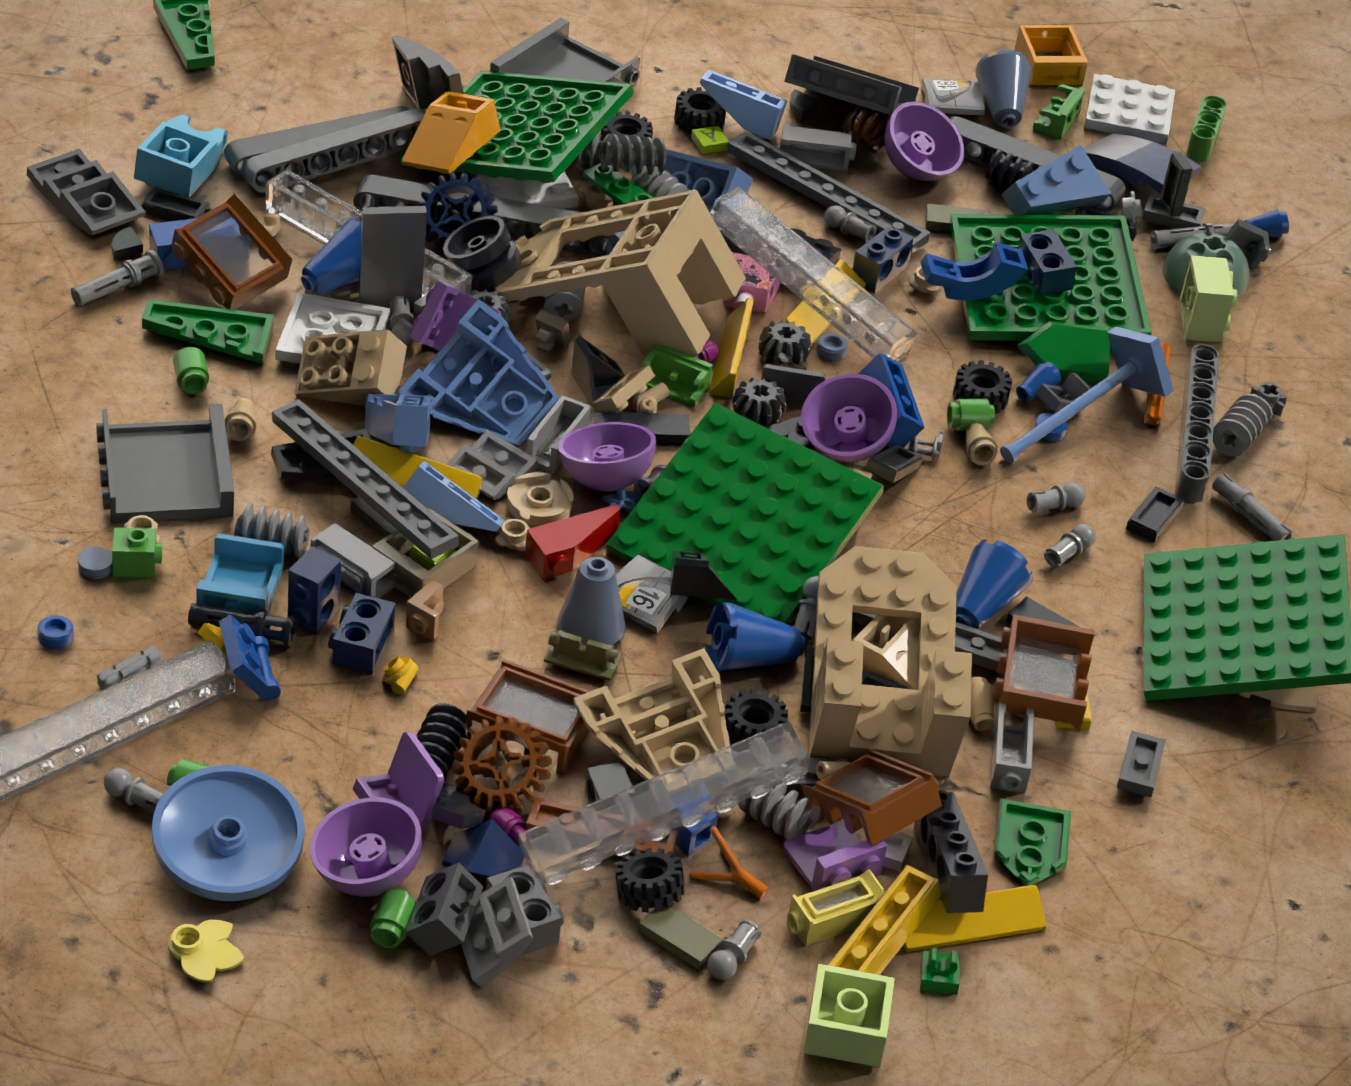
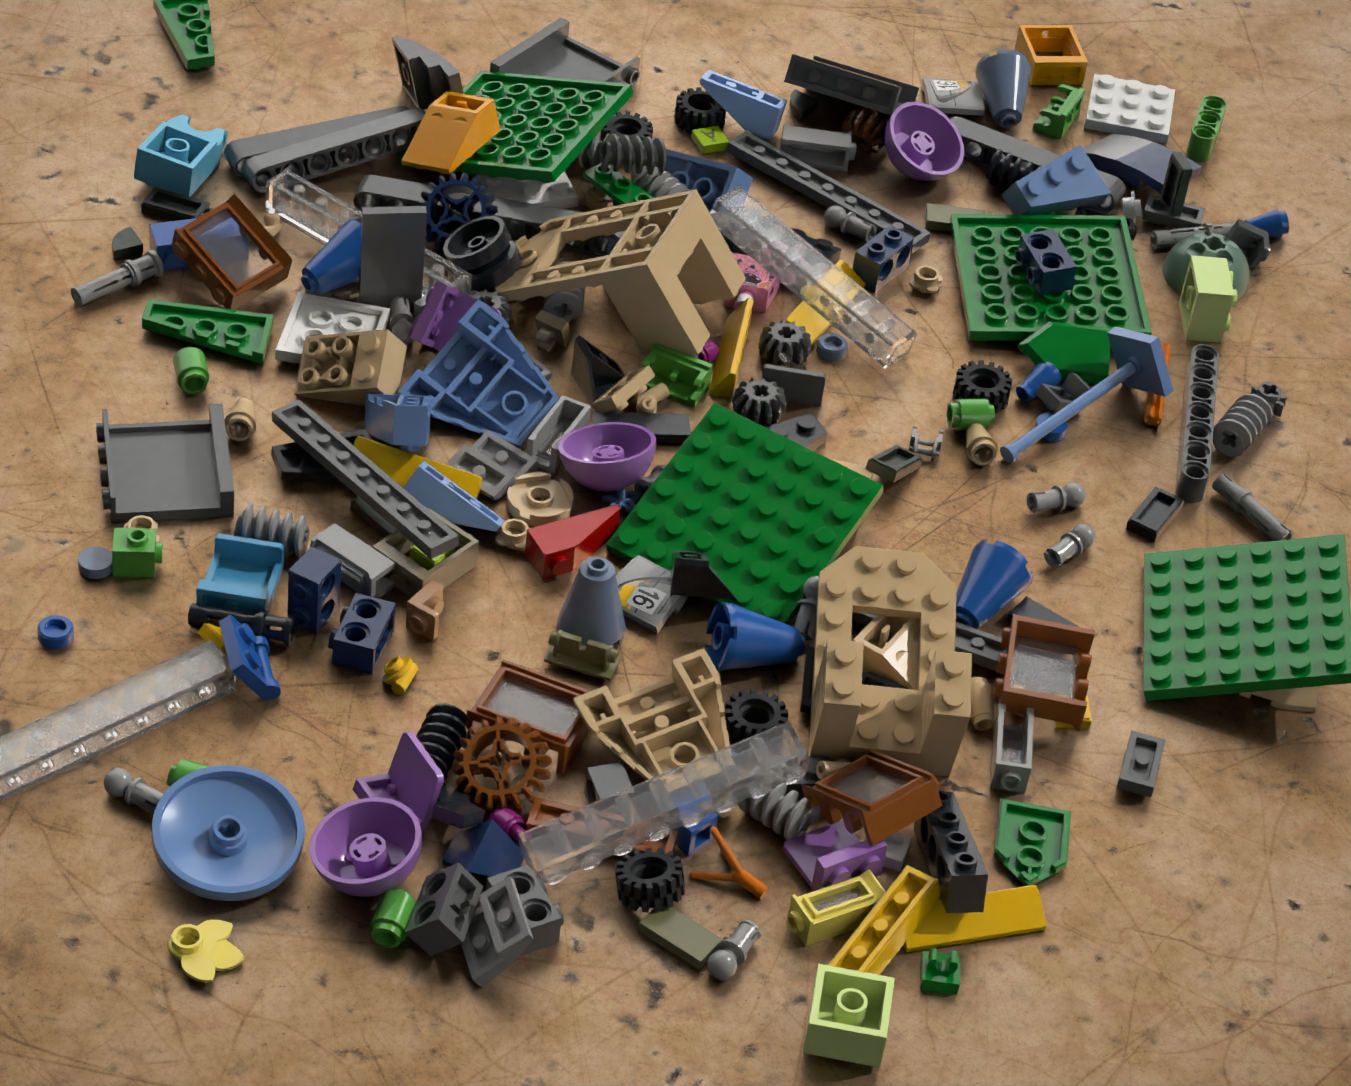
(85, 192): dark grey slope -> none
(128, 667): light grey axle -> none
(849, 417): medium lavender piece -> none
(894, 378): blue brick -> none
(976, 278): blue arch -> none

